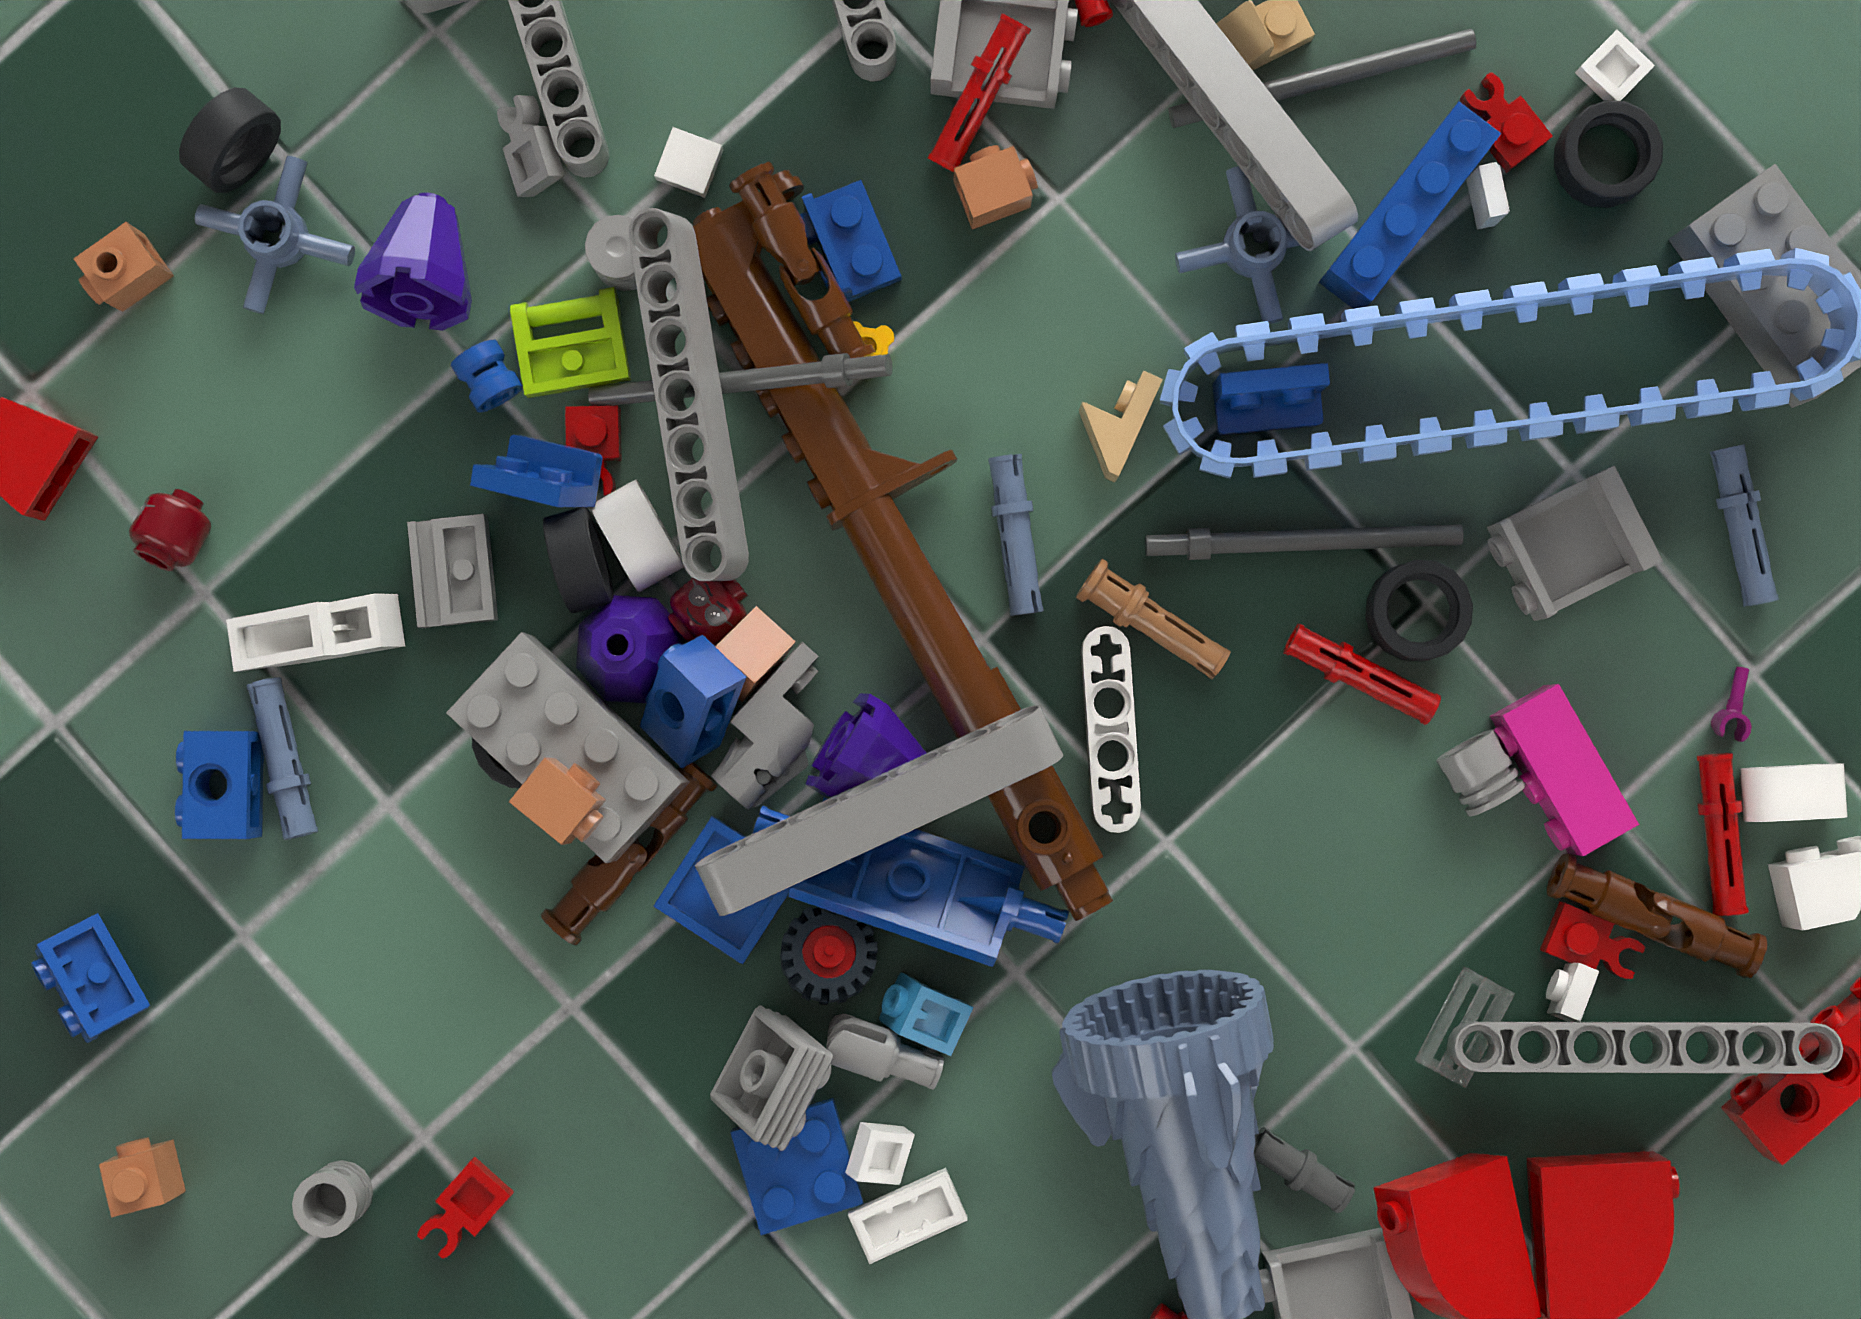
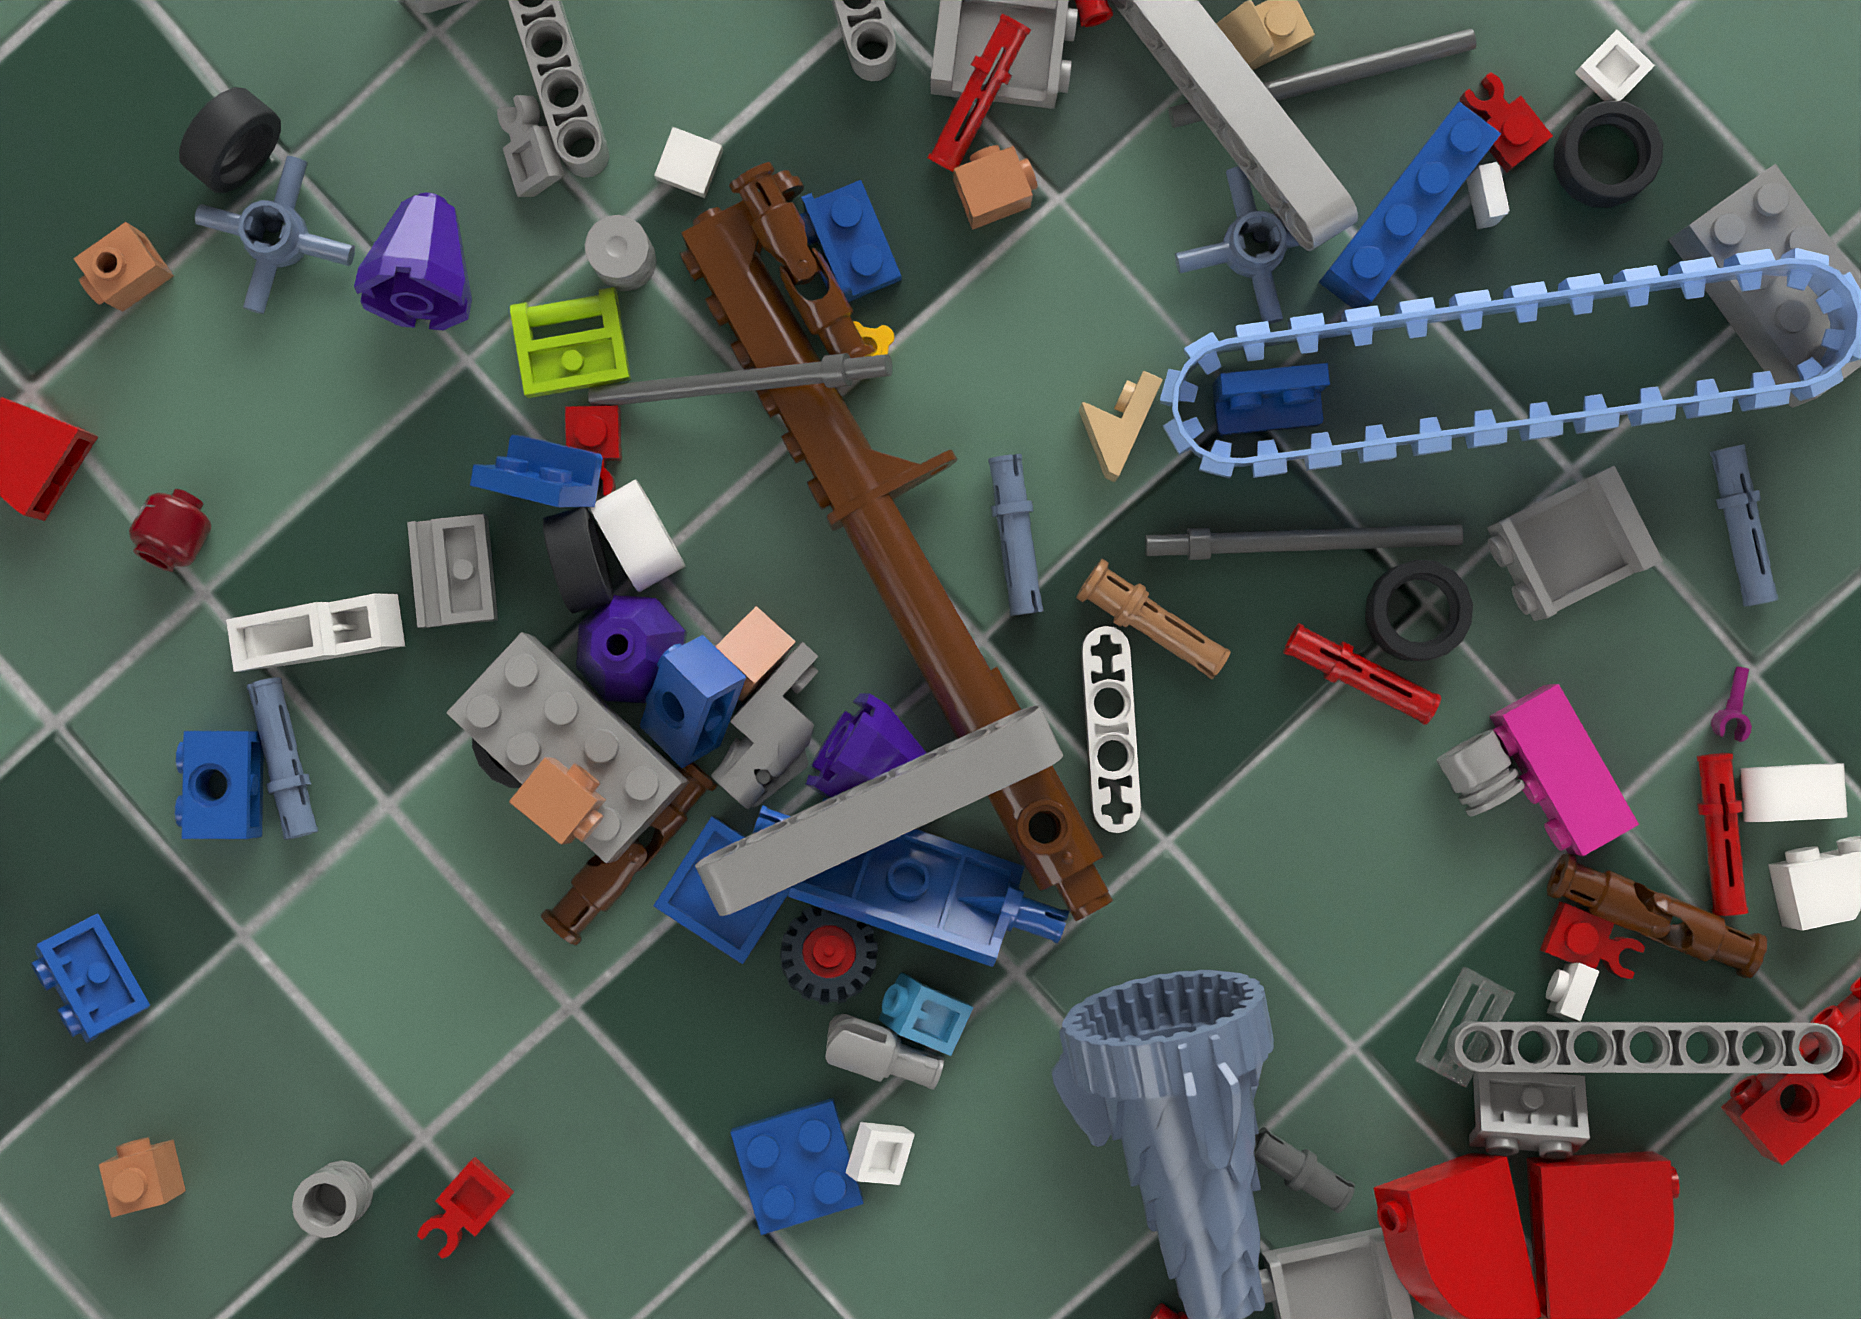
(486, 375): blue wheel -> none
(670, 377): light grey beam -> none
(707, 609): dark red head -> none
(772, 1078): light grey brick -> none
(907, 1215): white plate -> none
(1530, 1113): none -> light grey bracket

